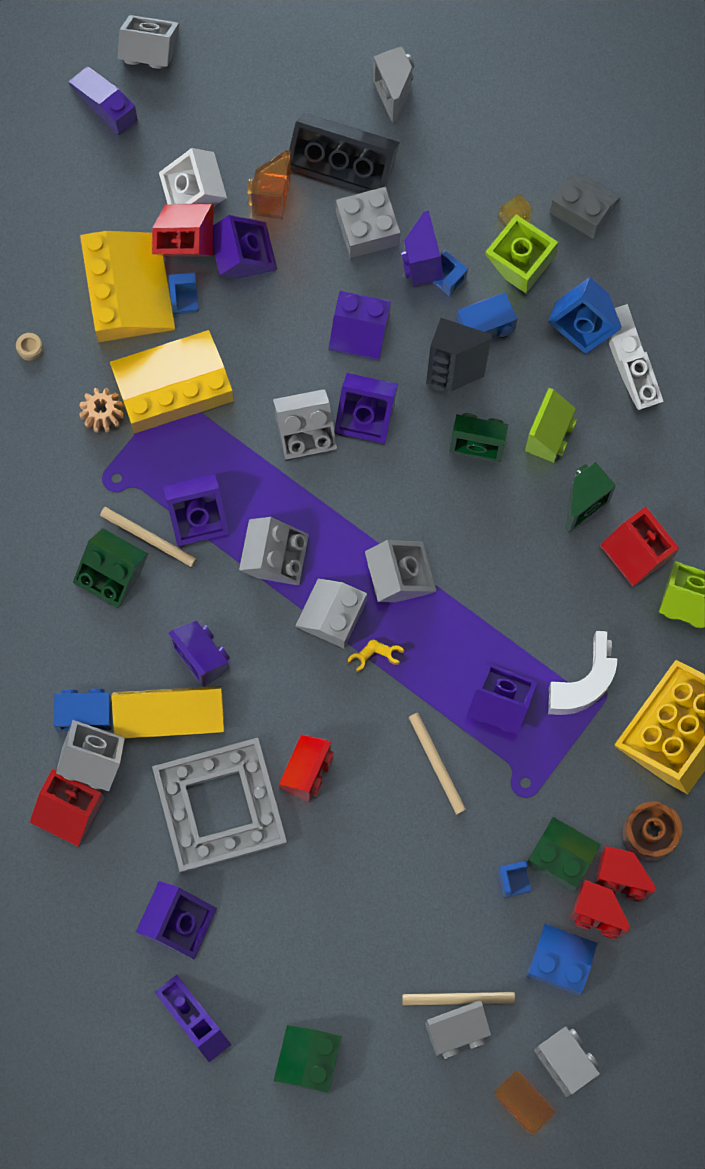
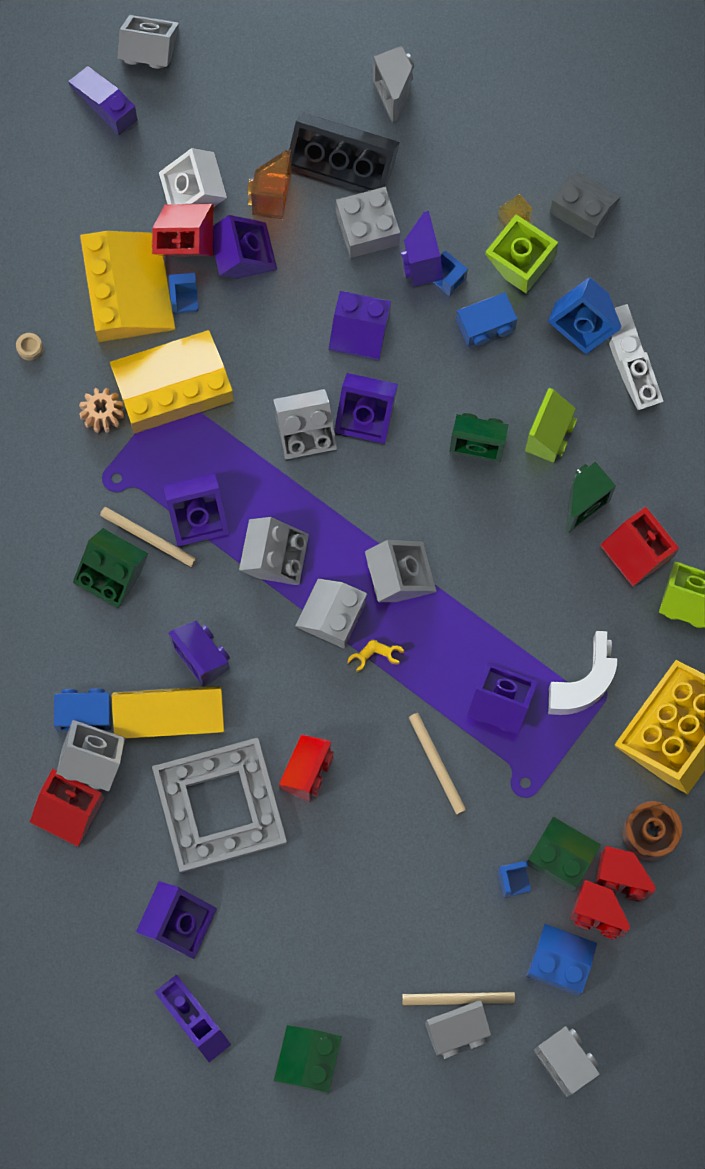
(457, 356): black slope -> none
(524, 1103): clear orange panel -> none

